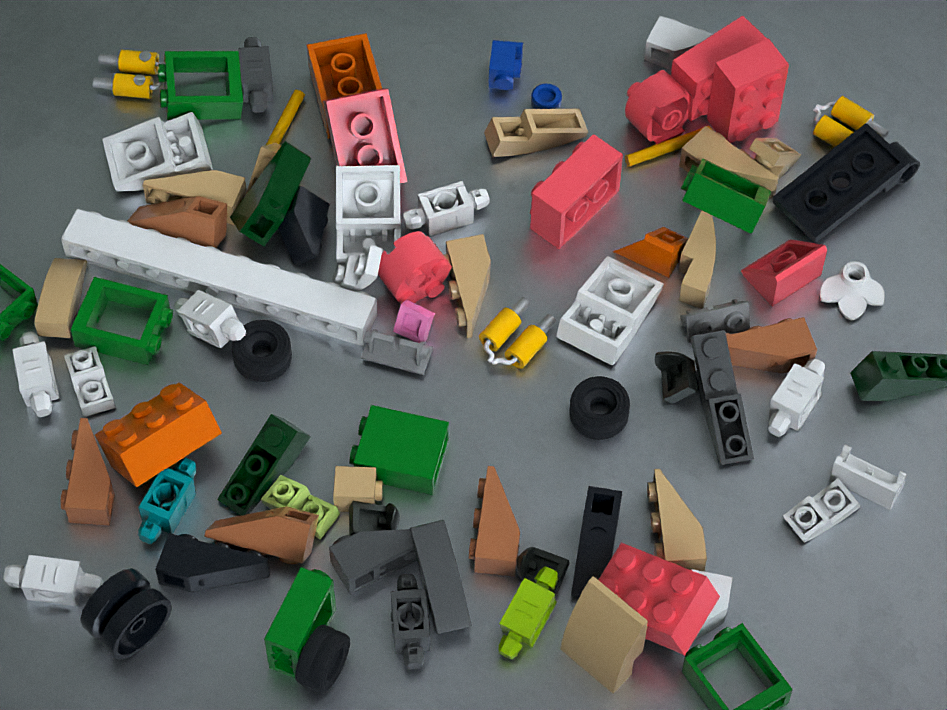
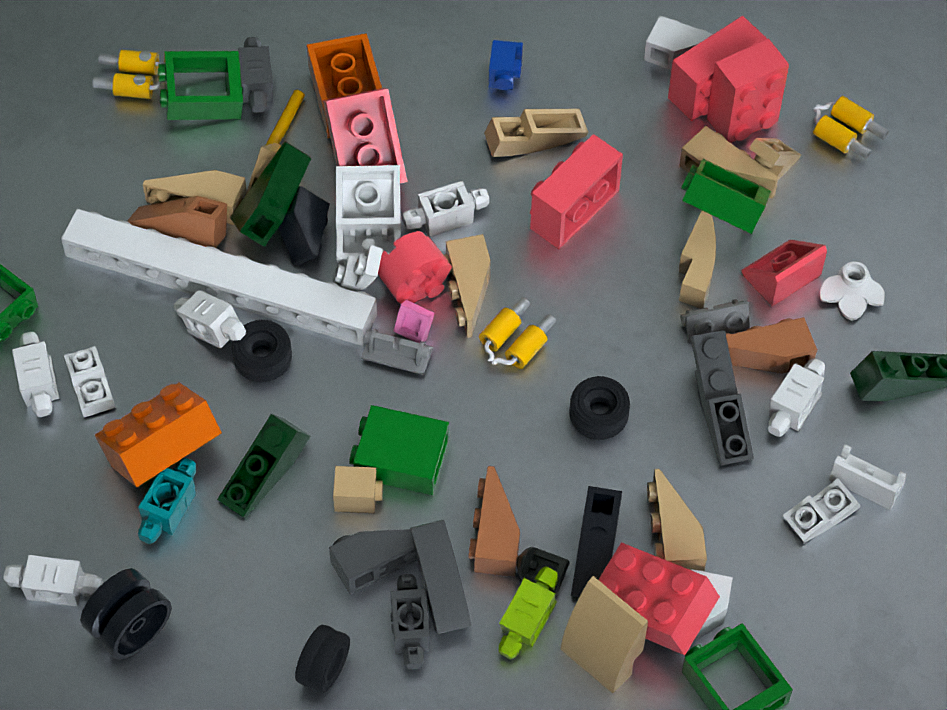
(60, 298): tan slope -> none
(89, 487): nougat slope -> none
(99, 293): green window -> none
(156, 151): white slope -> none
(204, 566): black slope -> none
(275, 532): nougat slope -> none
(295, 495): yellowish green slope -> none
(305, 607): green window -> none
(372, 517): pearl dark grey plate -> none
(546, 97): blue tile -> none
(609, 310): white slope -> none
(657, 251): orange slope -> none
(659, 107): coral brick -> none
(660, 148): yellow bar -> none
(677, 375): pearl dark grey plate -> none
(865, 162): black hinge -> none

